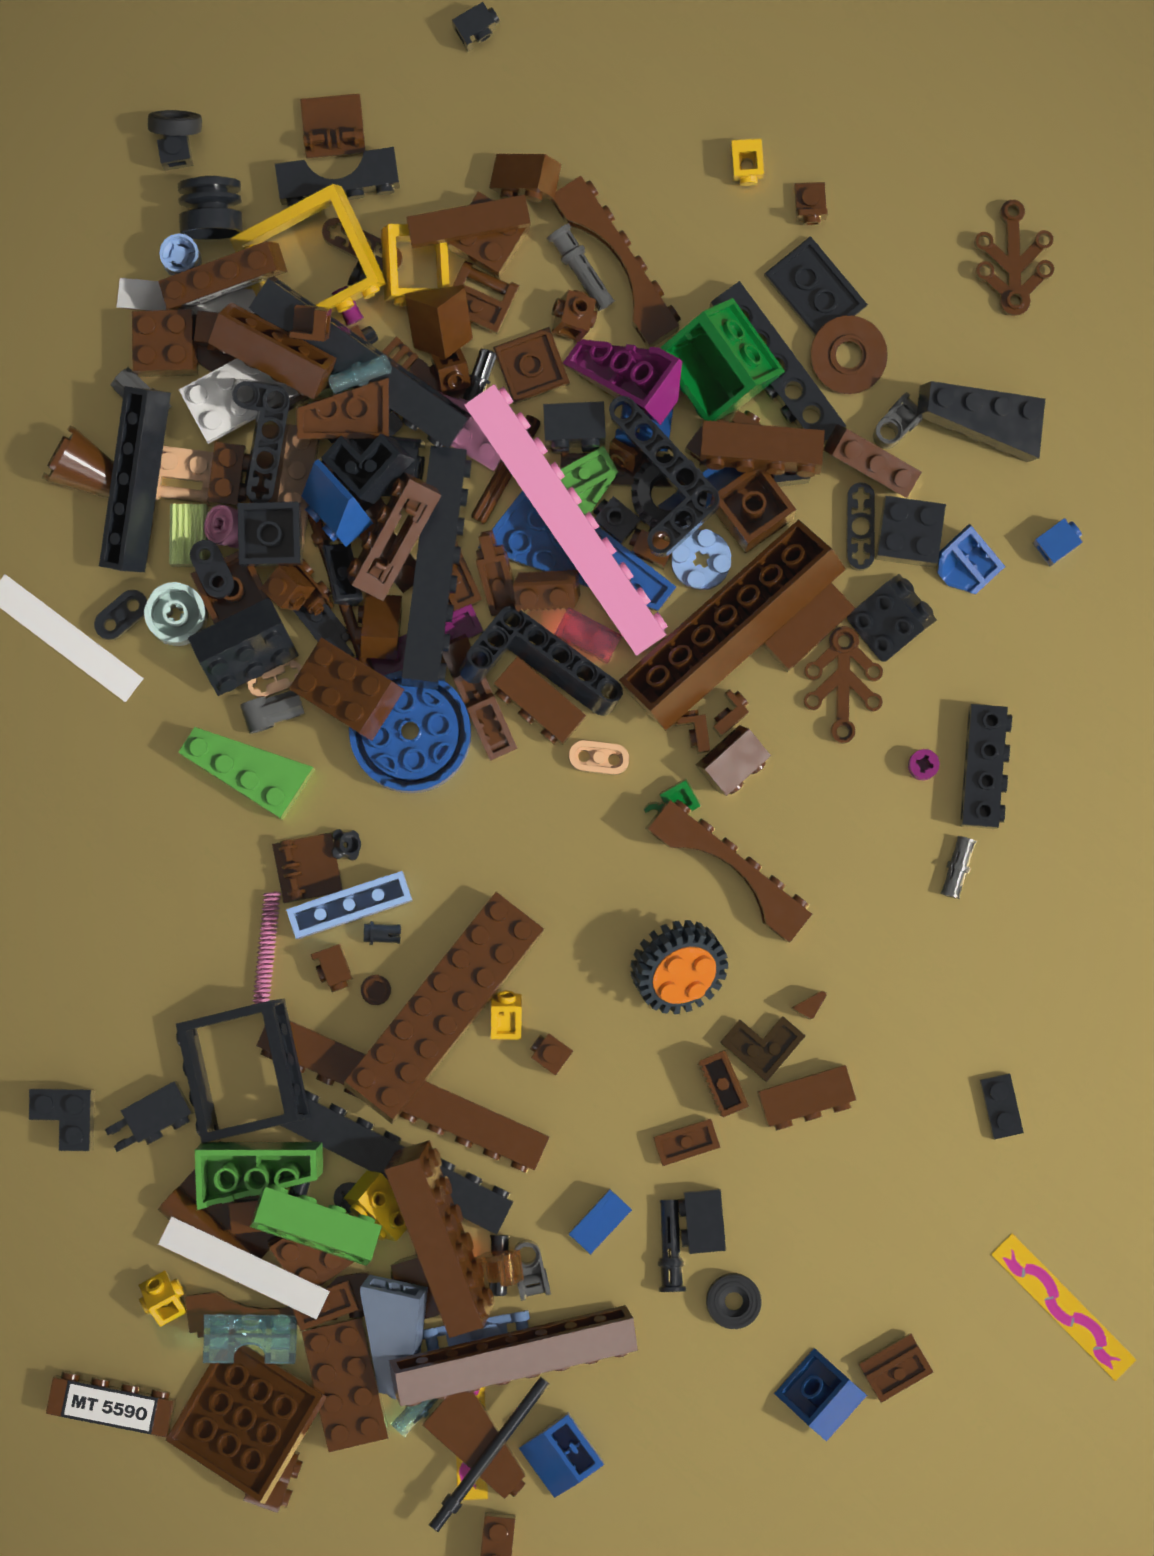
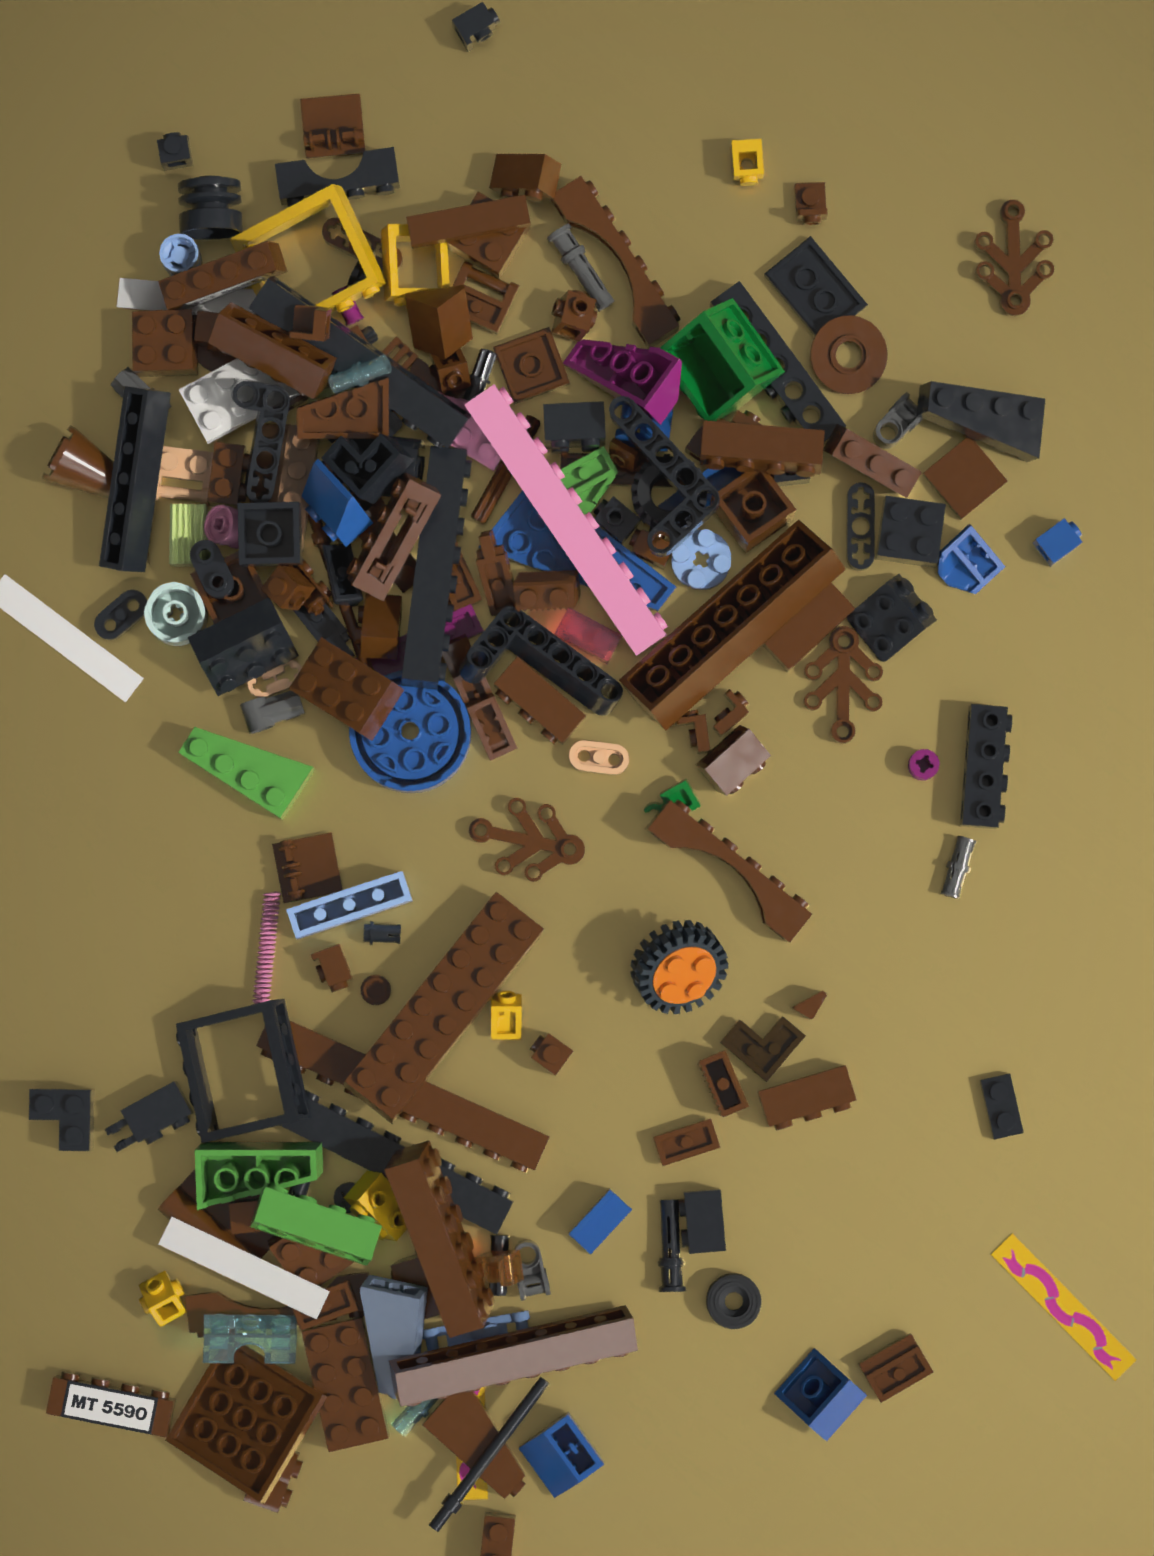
(174, 123): black tyre -> none
(353, 844): black plate -> none
(532, 841): none -> reddish brown plant
(965, 477): none -> reddish brown tile

